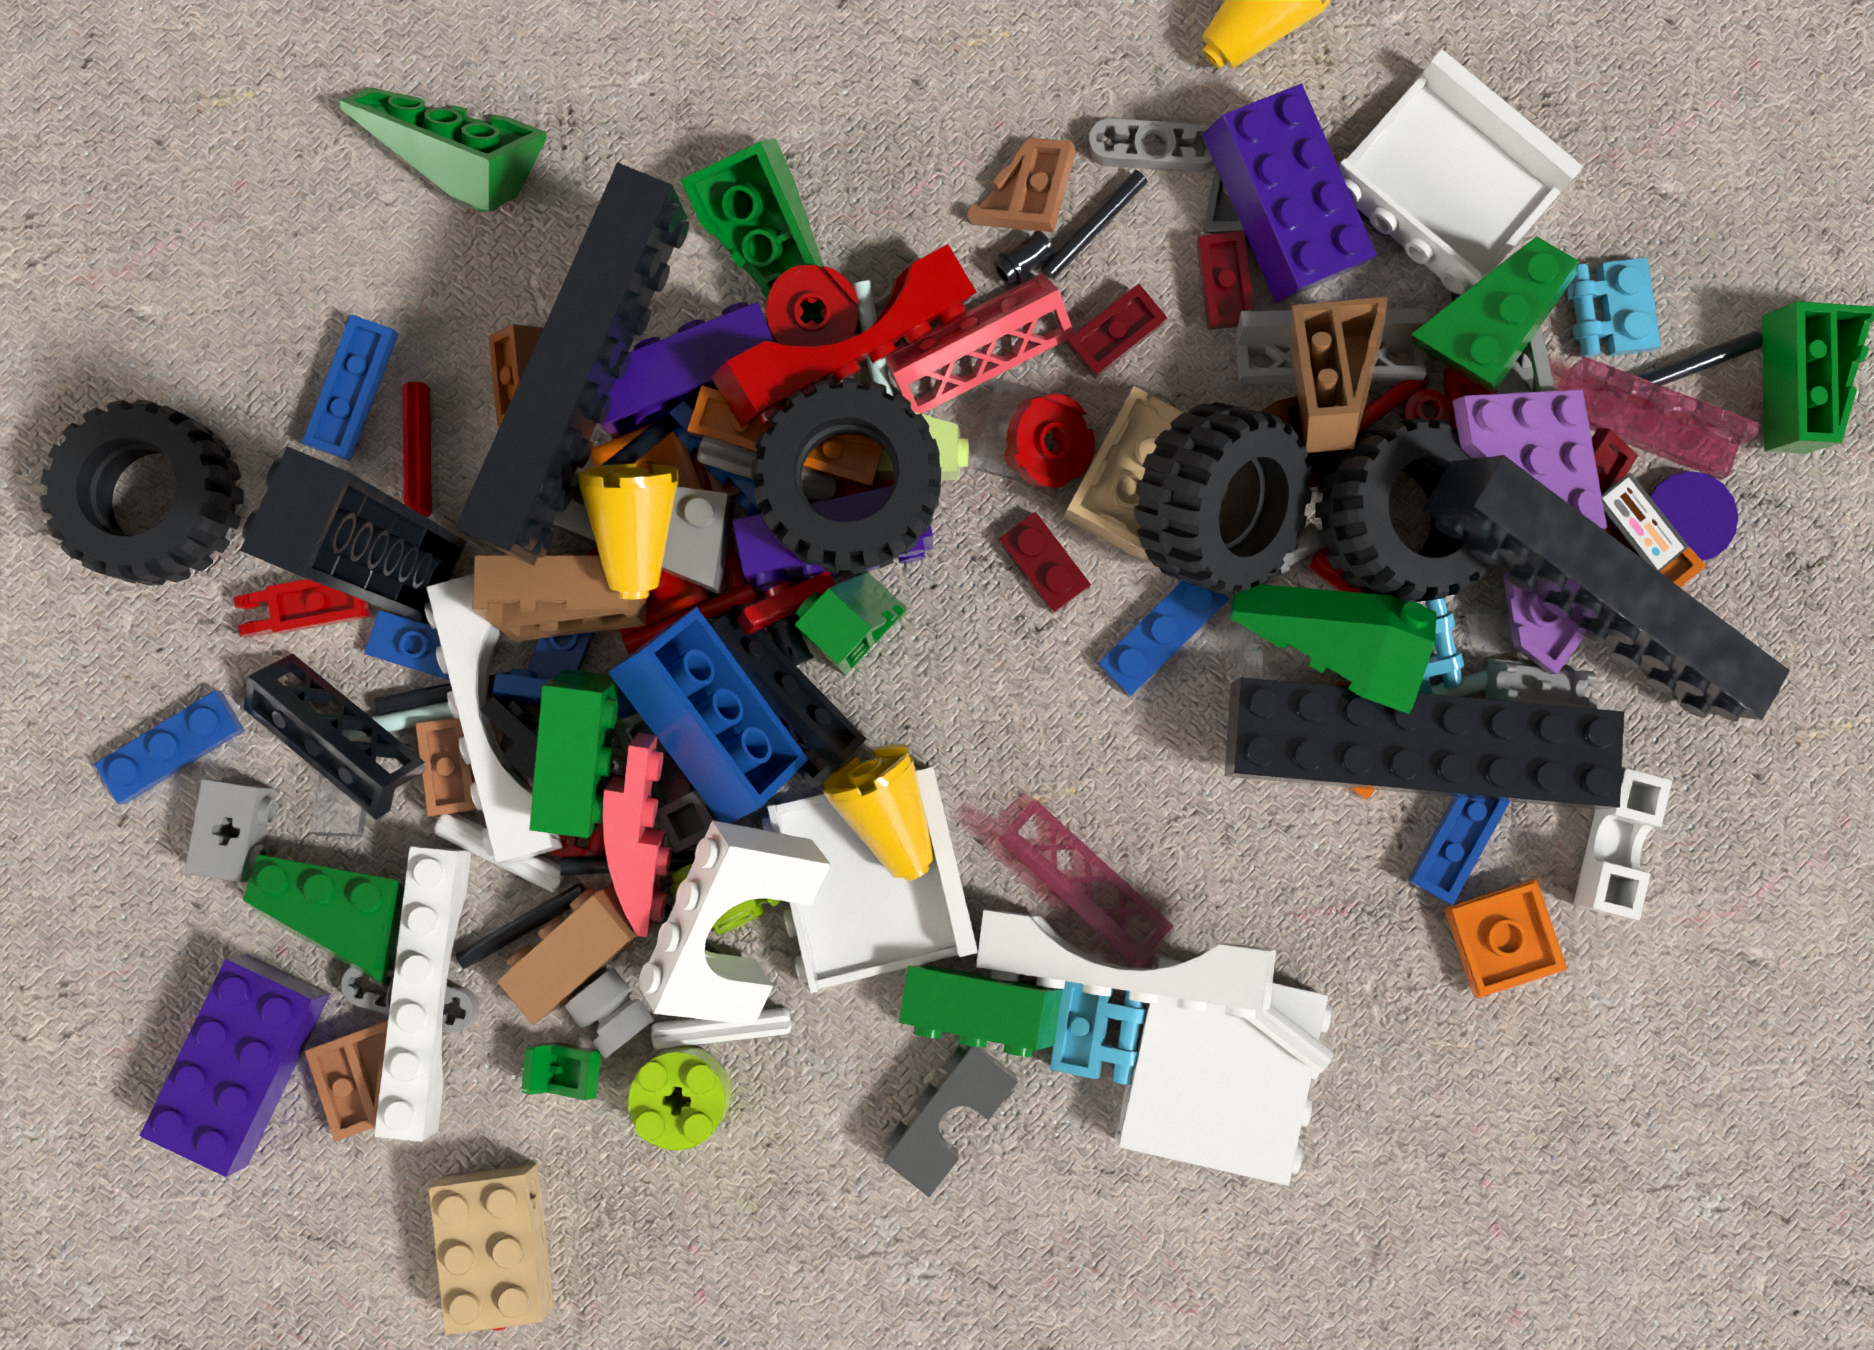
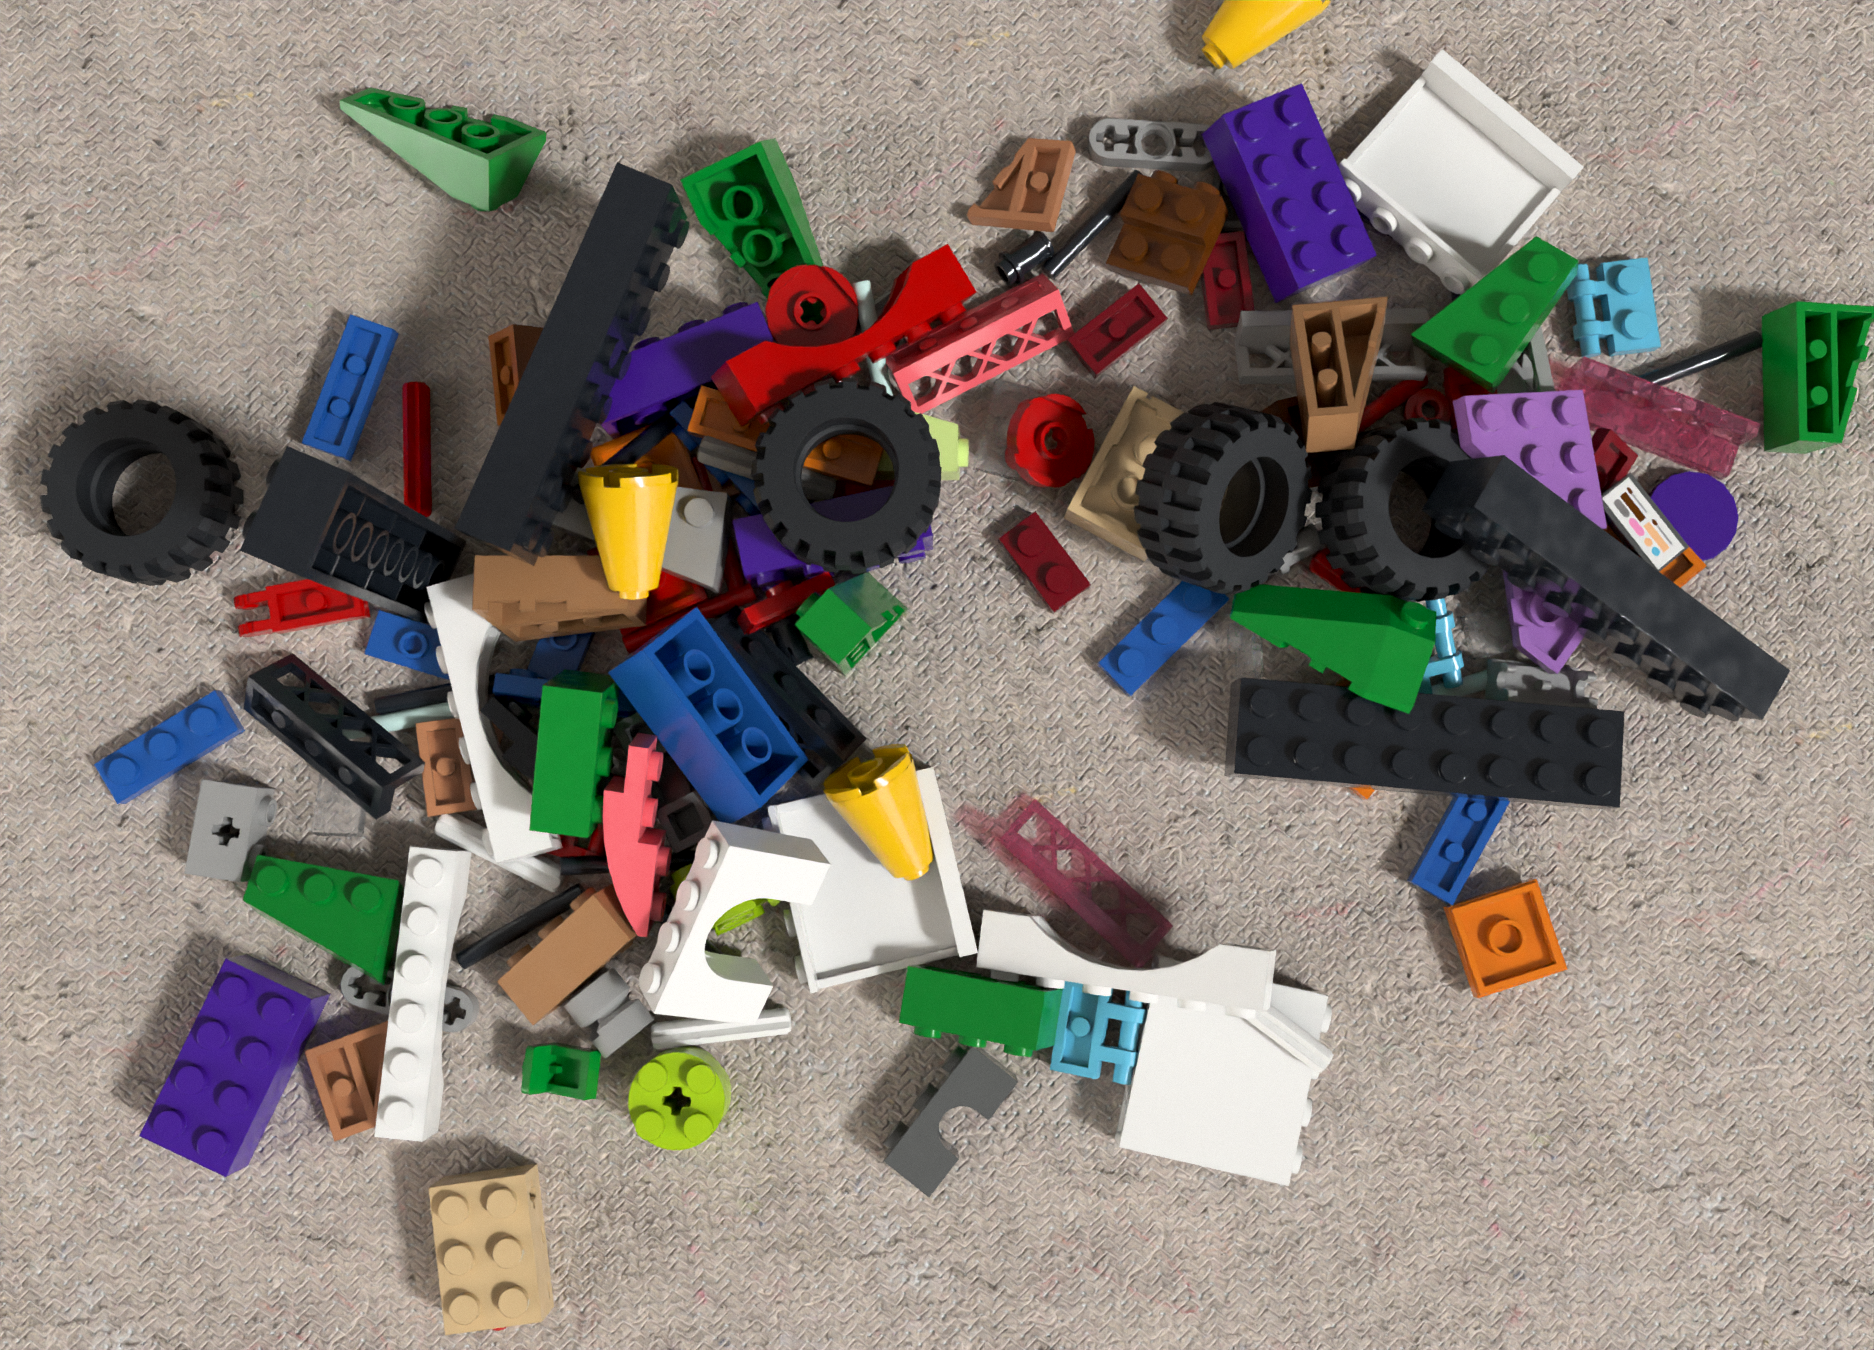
(1167, 231): none -> reddish brown plate
(1611, 867): white arch -> none

